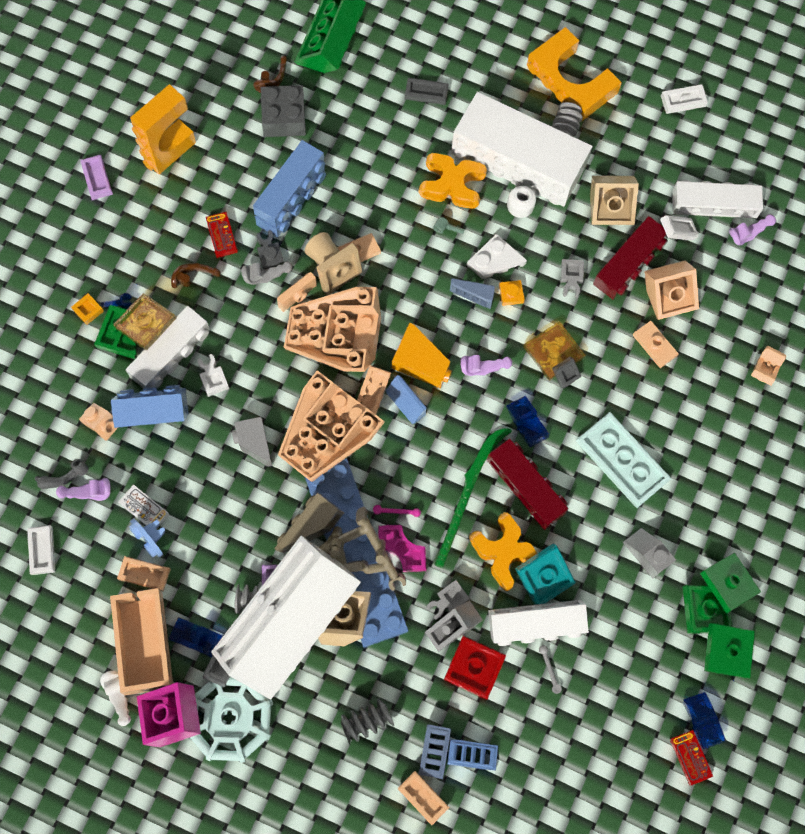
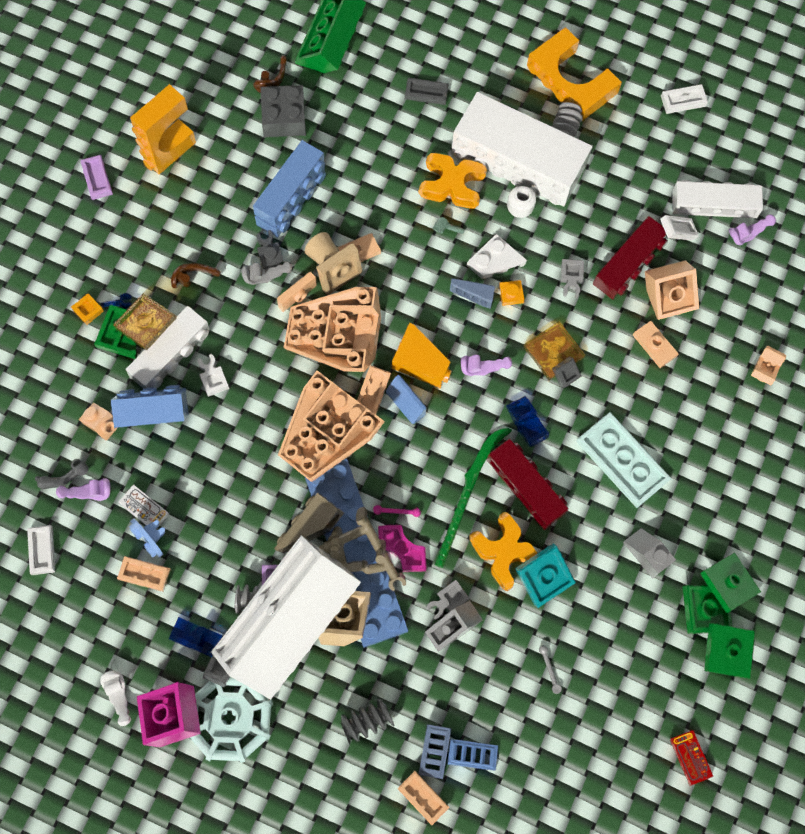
(141, 641): light nougat piece -> none
(221, 234): red tile -> none
(252, 439): light grey slope -> none
(475, 667): red tile -> none
(538, 621): white brick -> none
(613, 200): tan slope -> none
(704, 720): clear blue slope -> none

